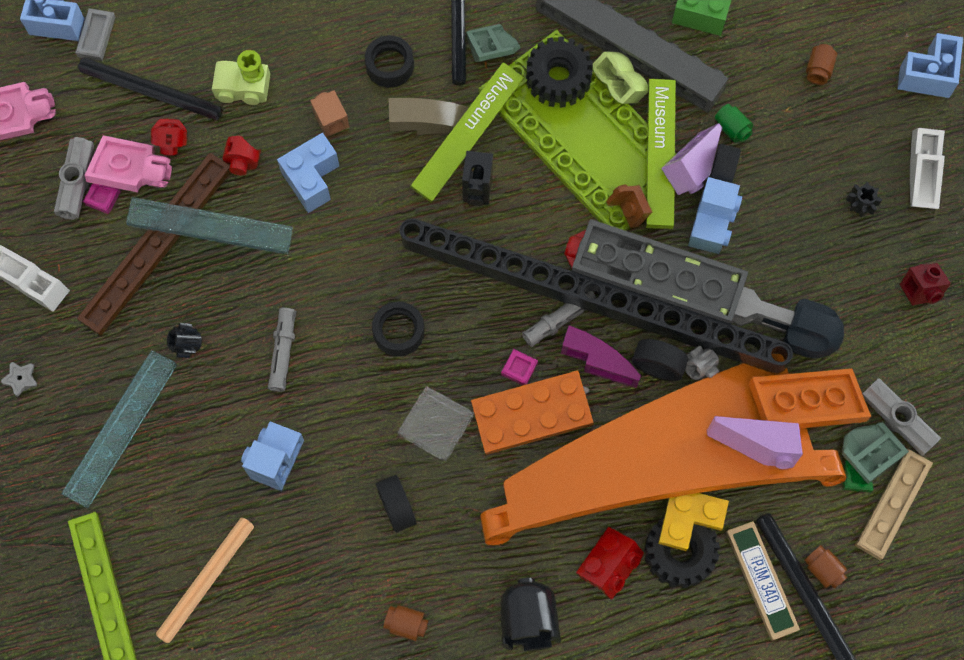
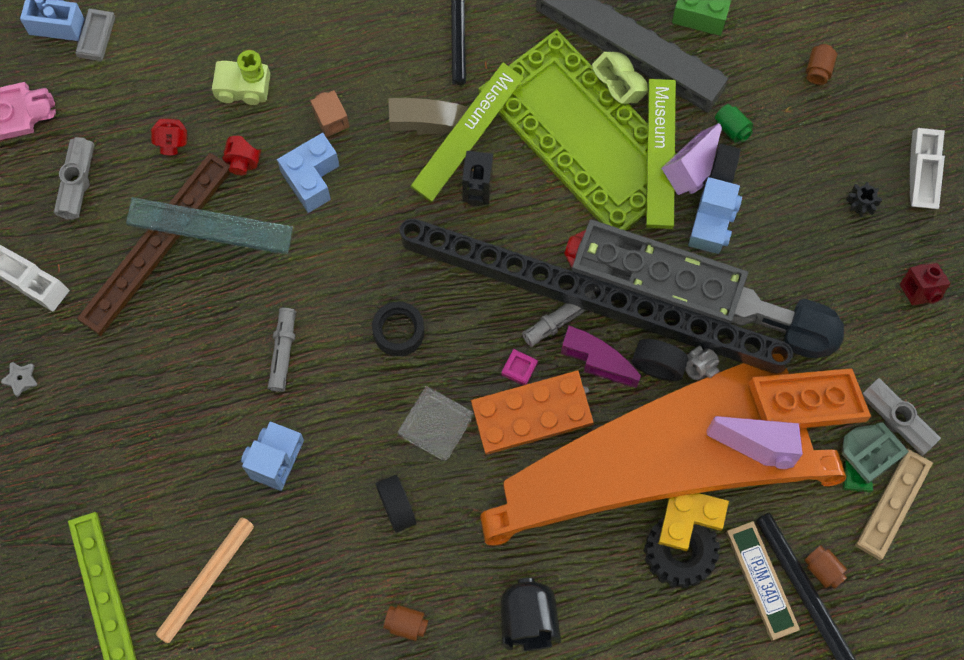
(101, 197): dark pink tile -> none
(119, 429): clear light blue tile -> none
(127, 165): bright pink plate -> none
(150, 88): black axle -> none
(184, 340): black gear -> none
(389, 43): black tyre -> none
(491, 43): sand green slope -> none
(559, 55): black tyre -> none
(611, 562): red bracket -> none
(632, 204): dark orange bracket -> none
(935, 72): light blue brick -> none

